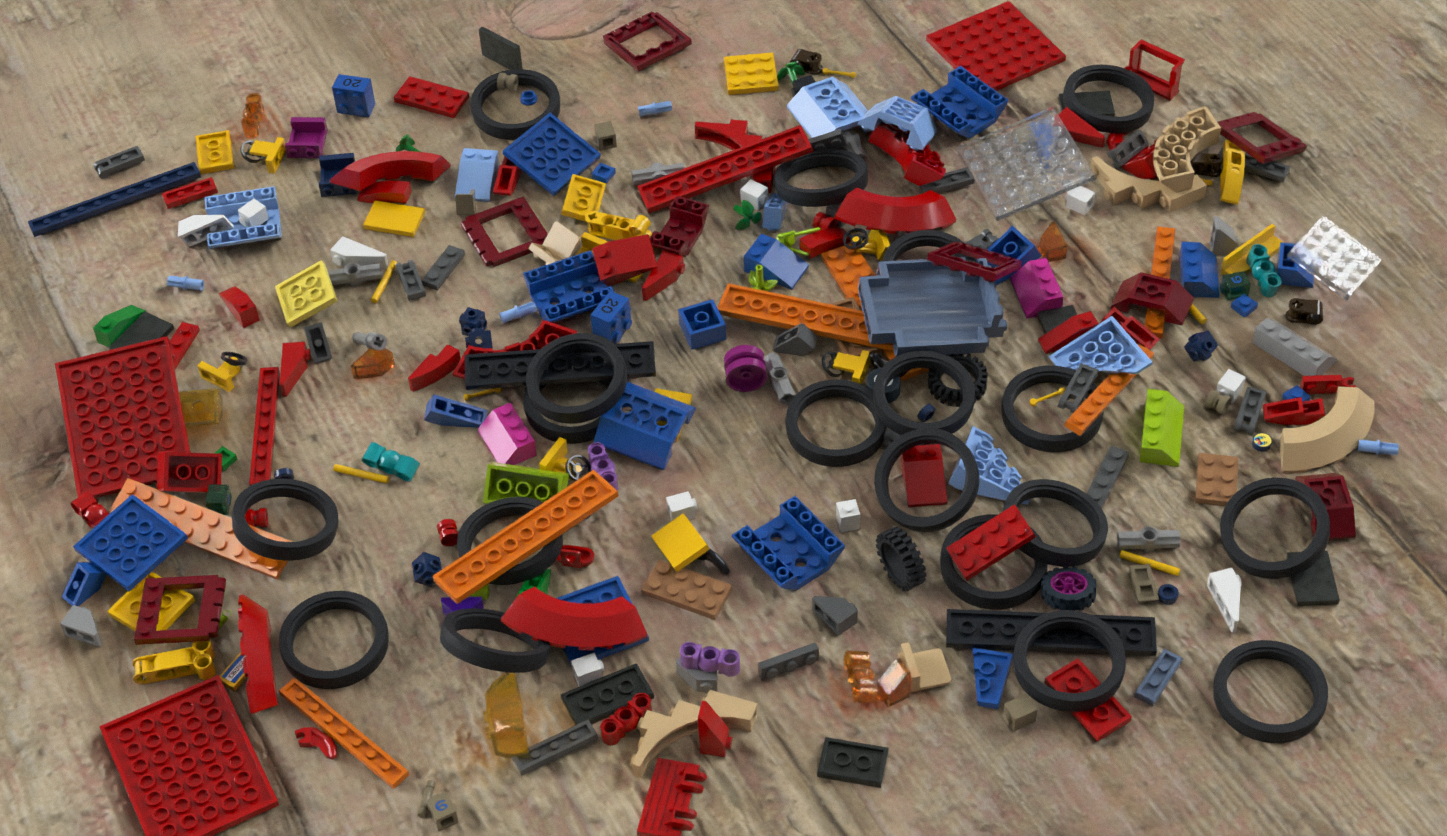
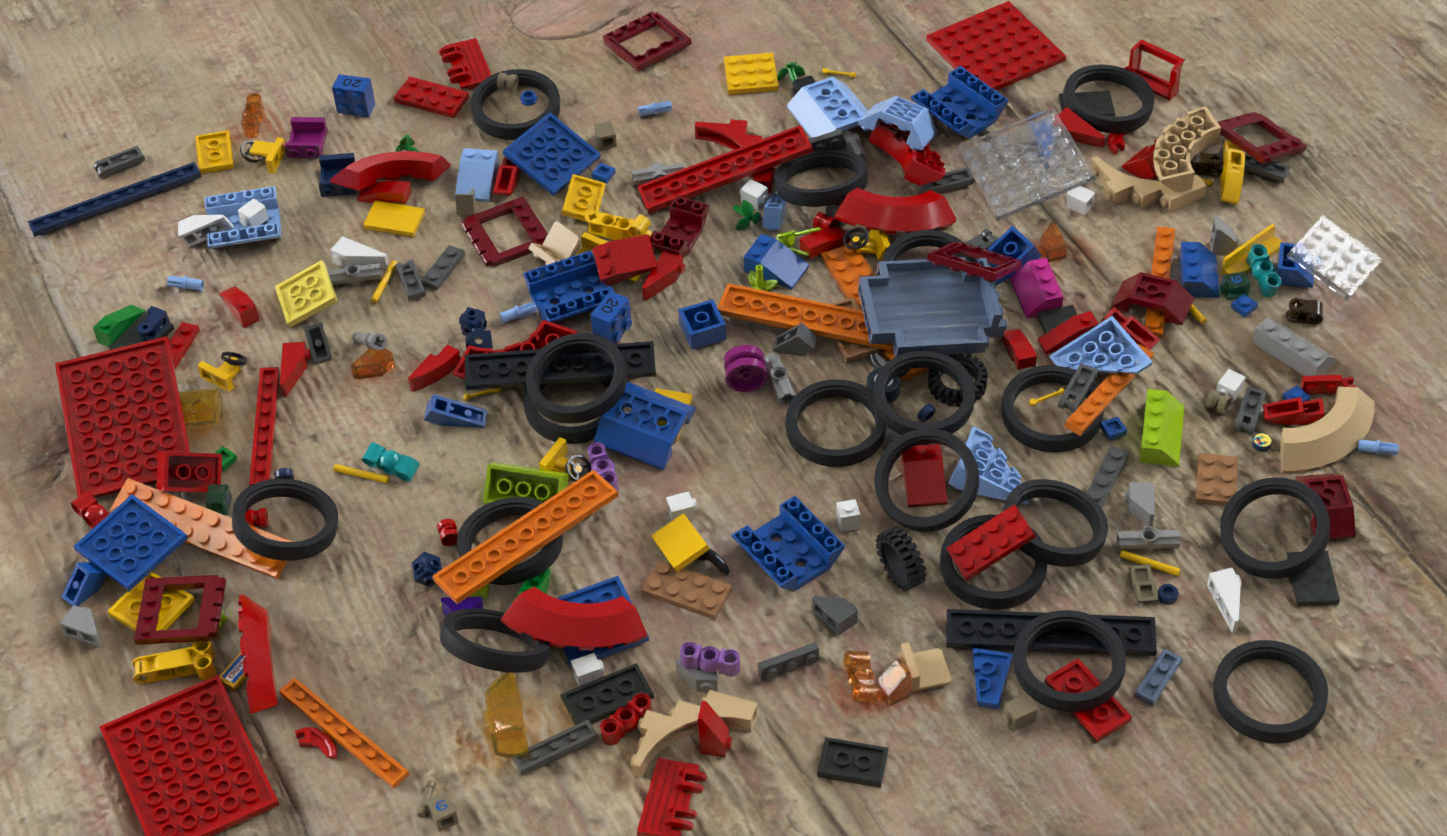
(153, 324): none -> dark blue leg
(189, 193): red plate -> none
(342, 677): black tyre -> none
(467, 63): none -> red hinge
(500, 49): pearl dark grey tile -> none
(507, 436): dark pink slope -> none
(575, 556): red bracket -> none
(808, 61): dark brown piece -> none
(849, 363): yellow piece -> none
(1019, 349): none -> red slope
(1063, 585): black wheel -> none
(1113, 428): none -> blue plate
(1128, 148): dark grey plate -> none
(1141, 501): none -> light grey slope
(1200, 346): dark blue brick -> none

